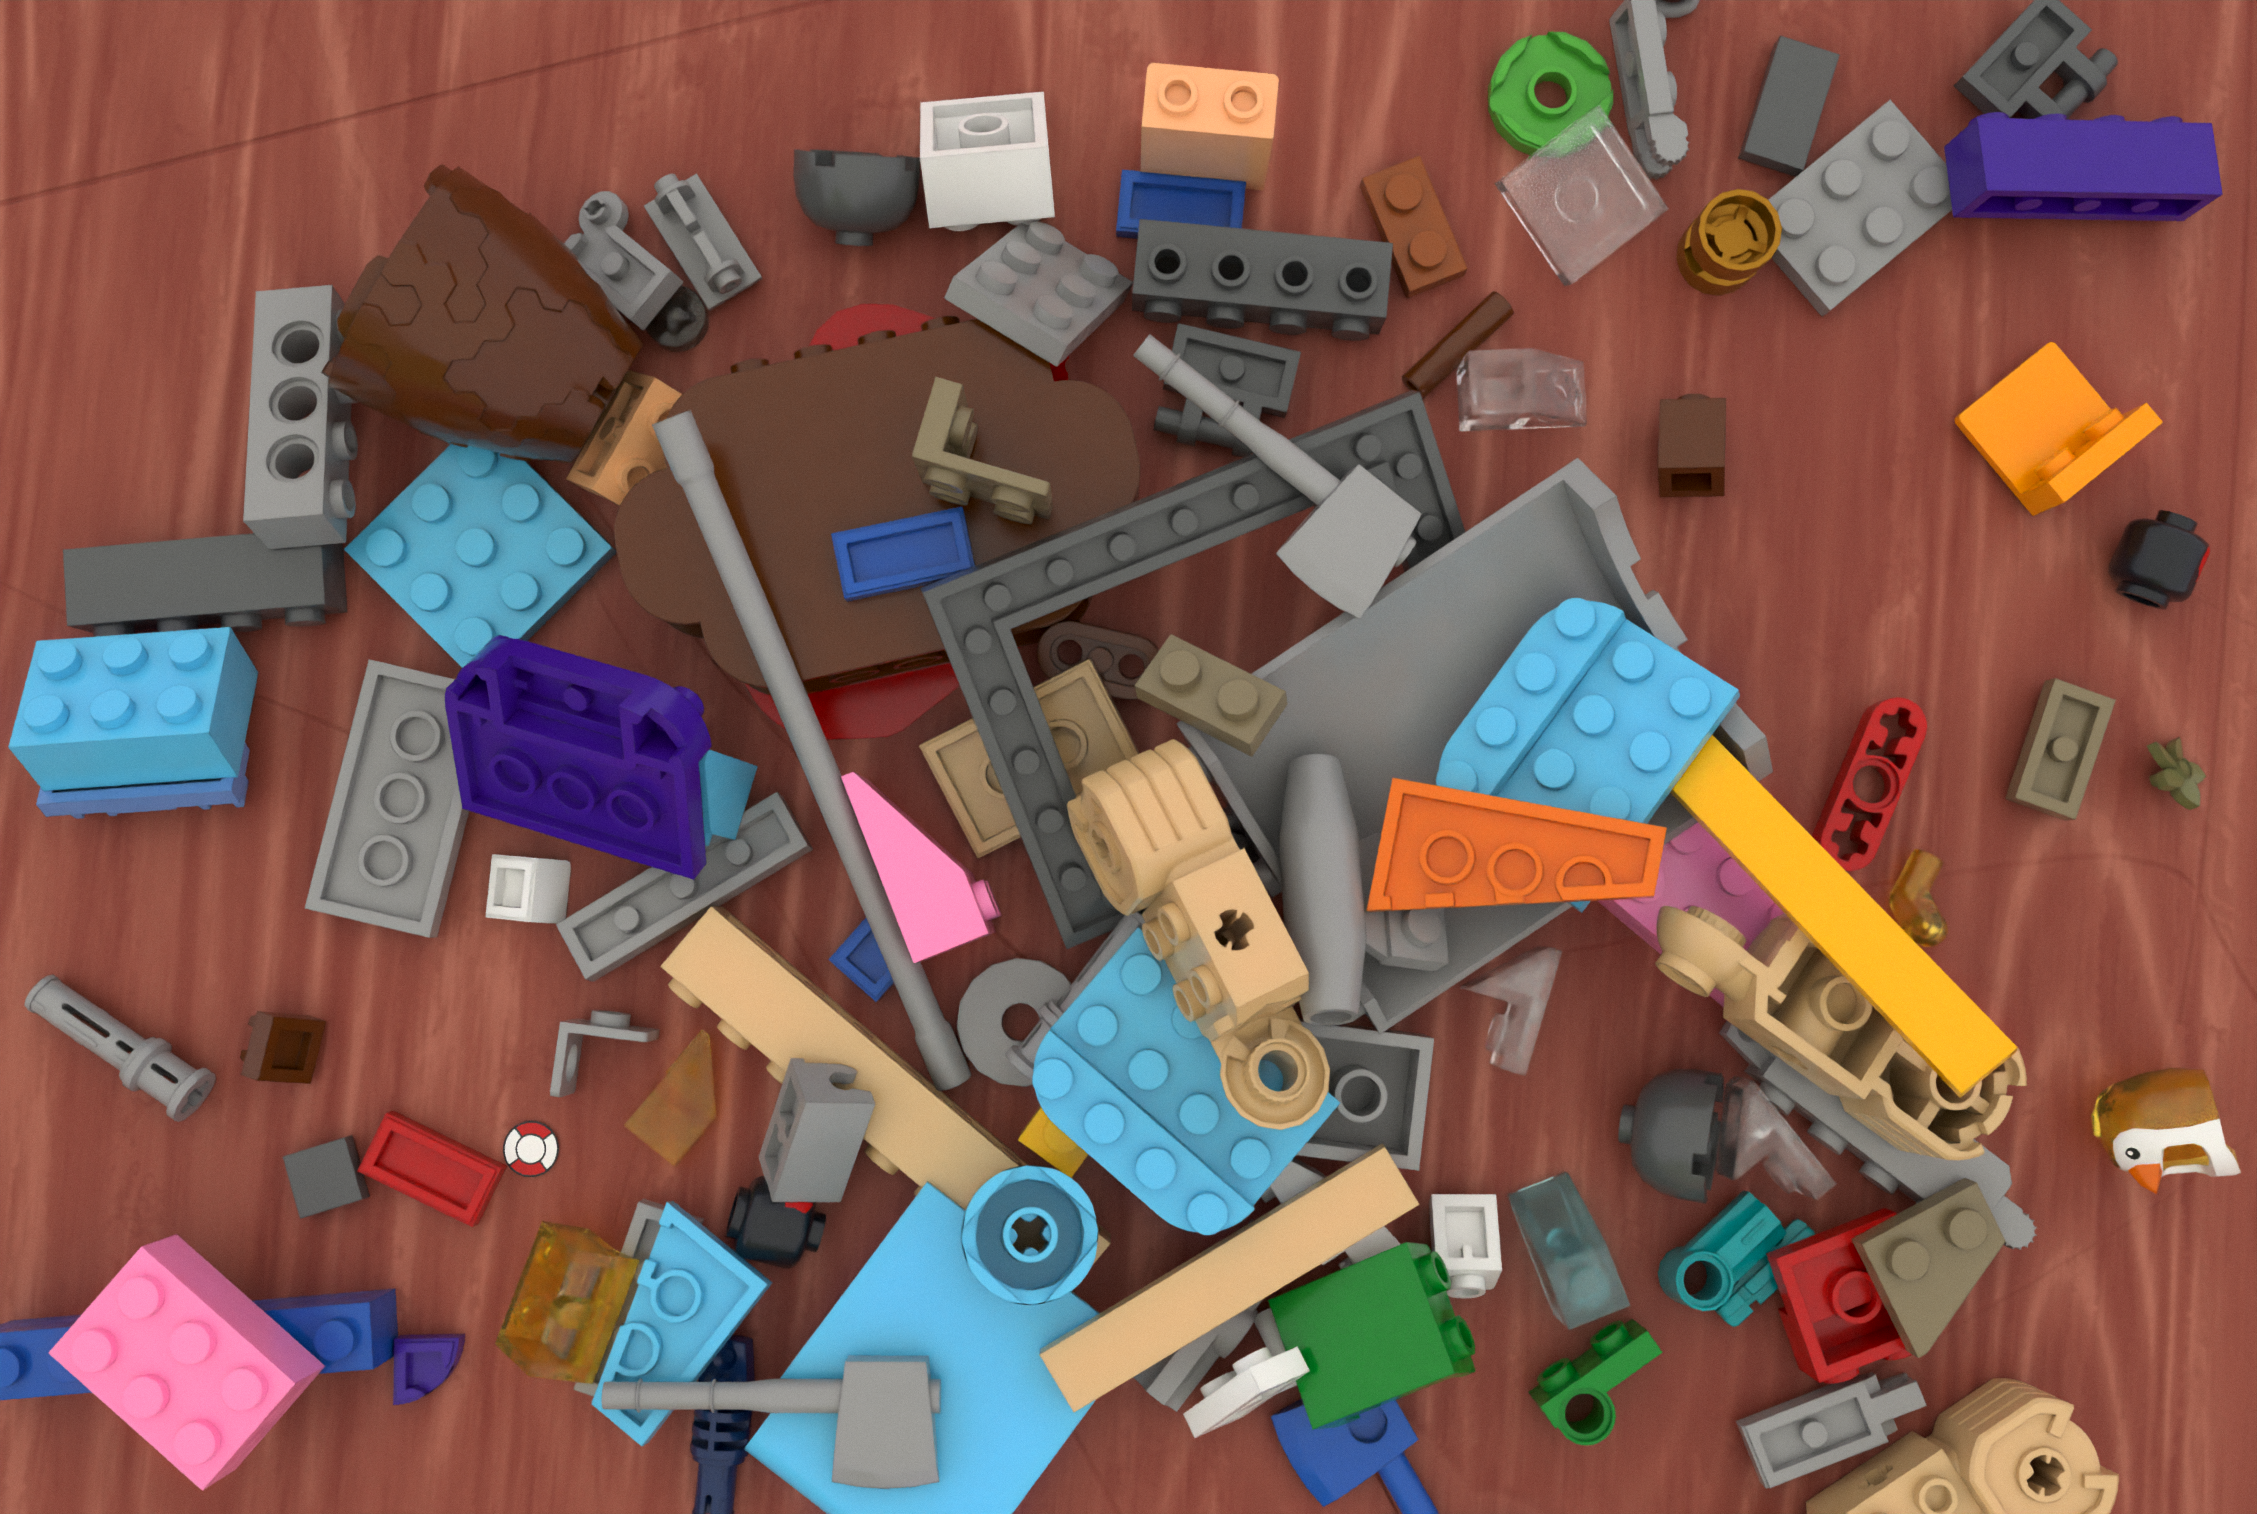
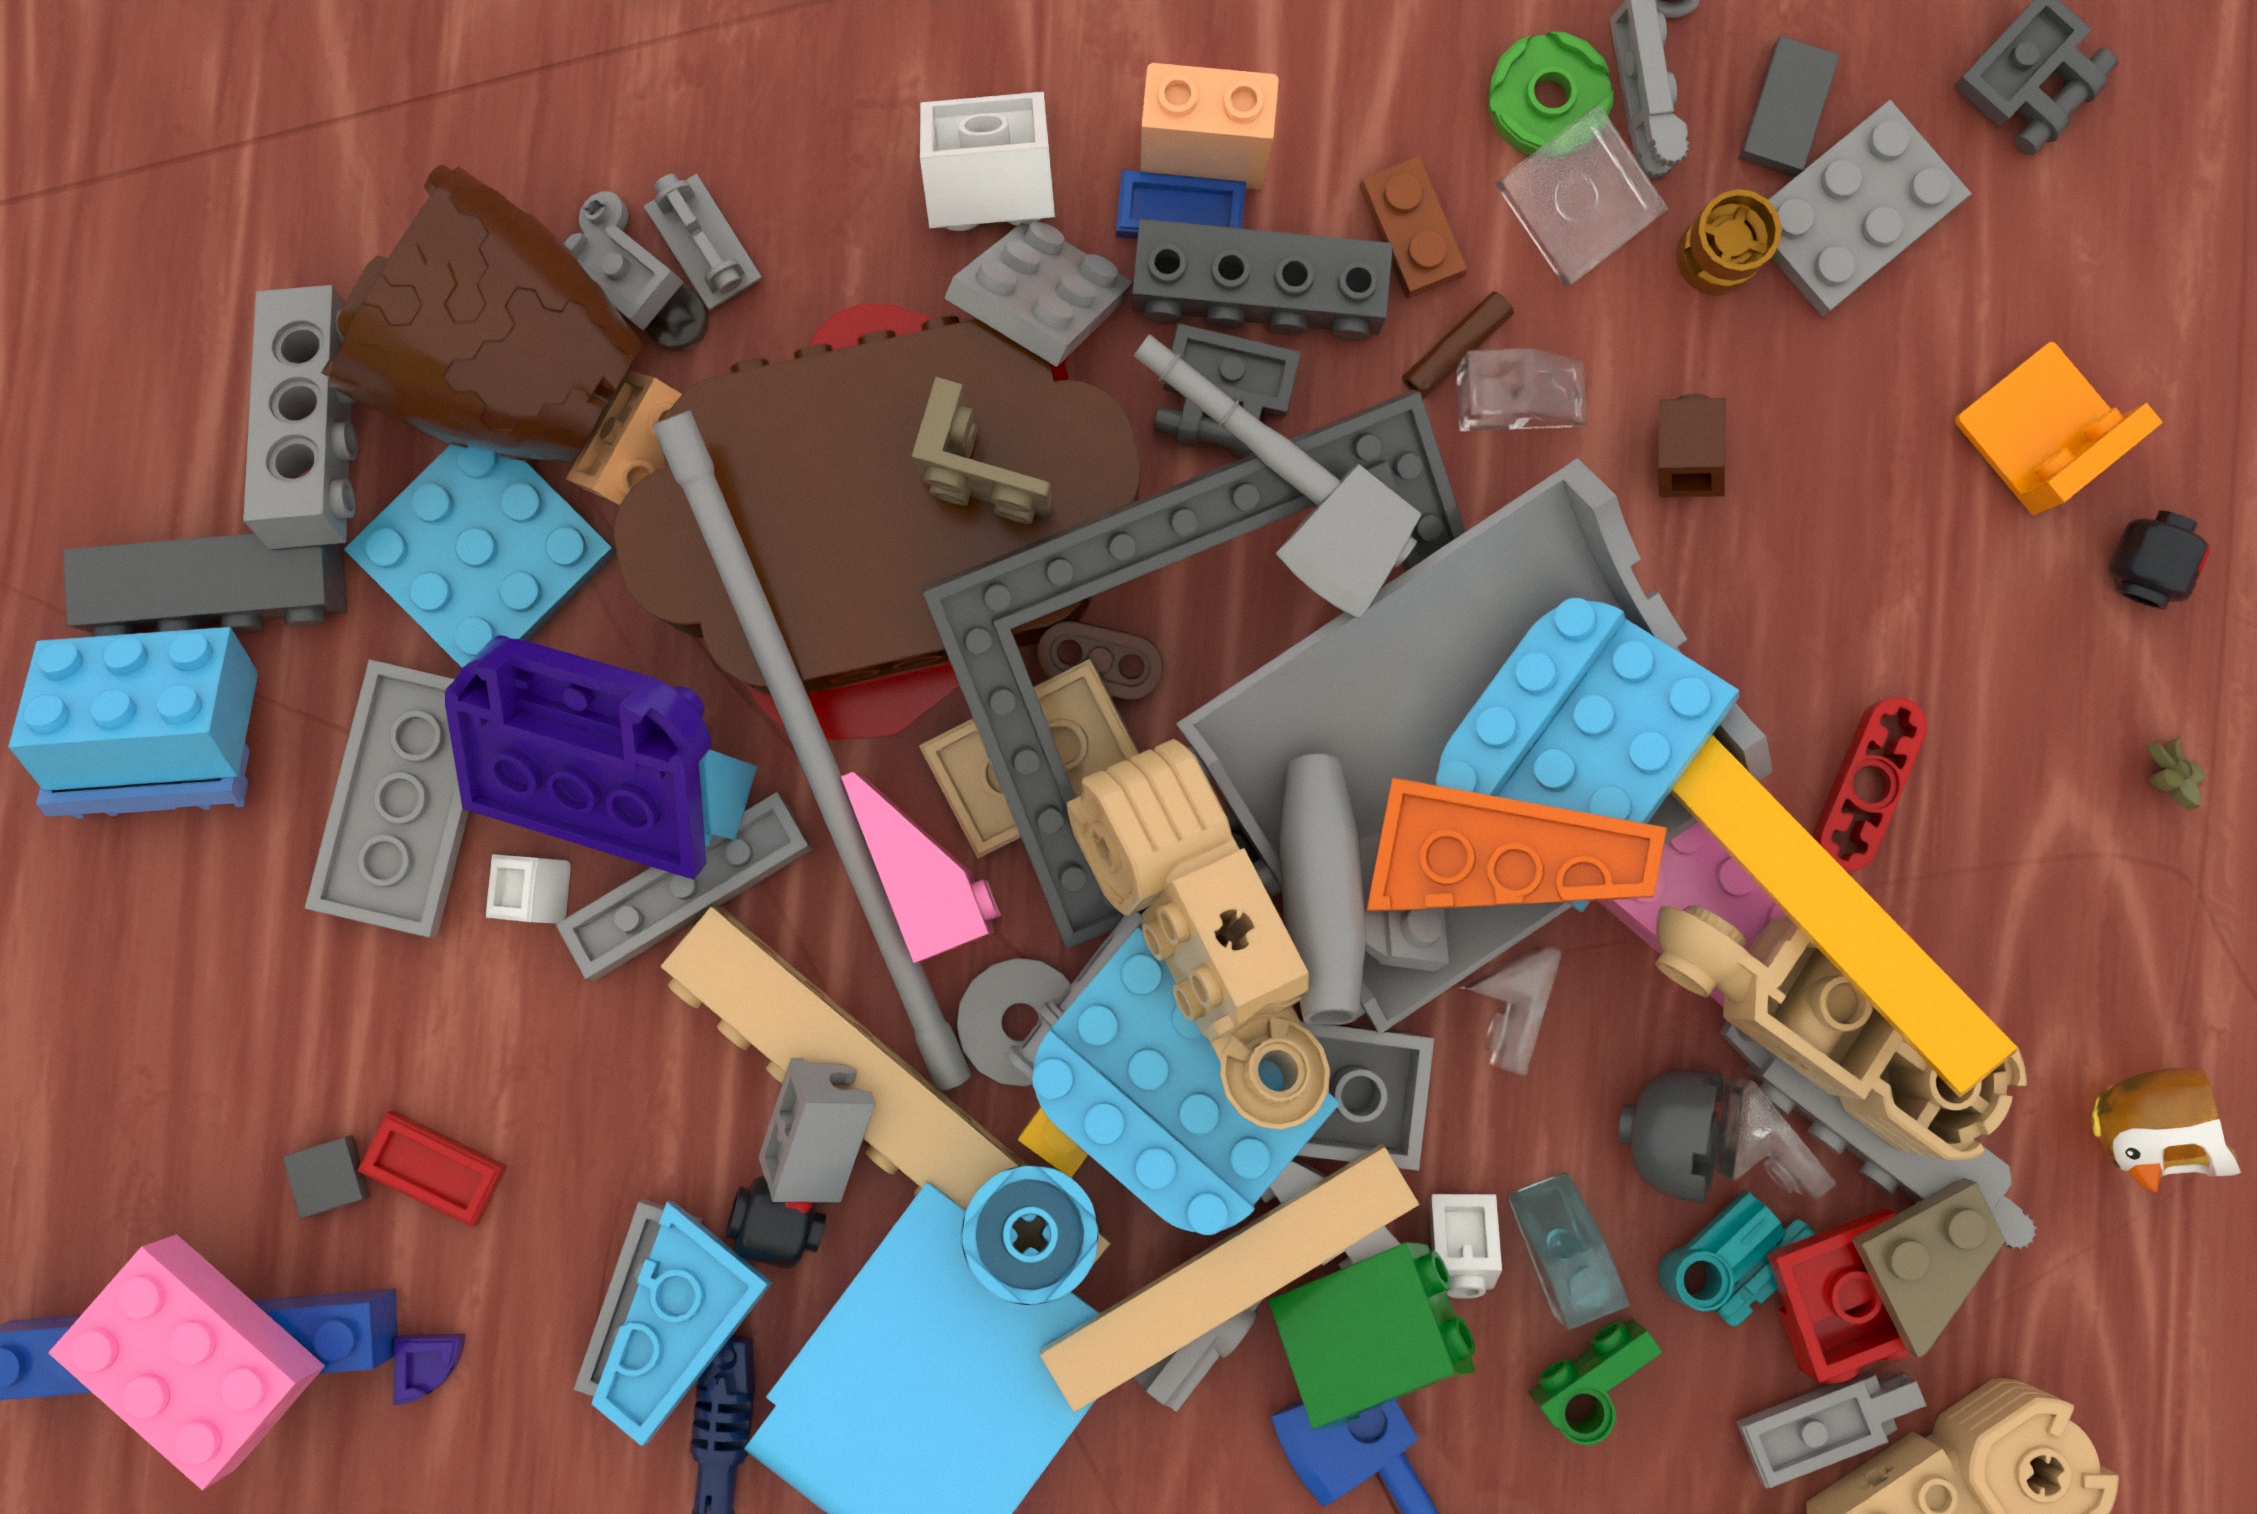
(140, 1069): light grey pin -> none
(282, 1047): reddish brown tile -> none
(530, 1149): sticker -> none
(566, 1304): clear yellow window -> none
(570, 1038): light grey bracket -> none
(680, 1105): clear yellow slope -> none
(855, 191): dark grey cylinder -> none
(863, 962): blue tile -> none
(881, 1406): light grey piece -> none
(902, 553): blue tile -> none
(1211, 695): dark tan plate -> none
(1251, 1384): white plate -> none
(1913, 902): clear yellow arm -> none
(2060, 749): dark tan plate -> none
(2082, 168): dark purple brick -> none

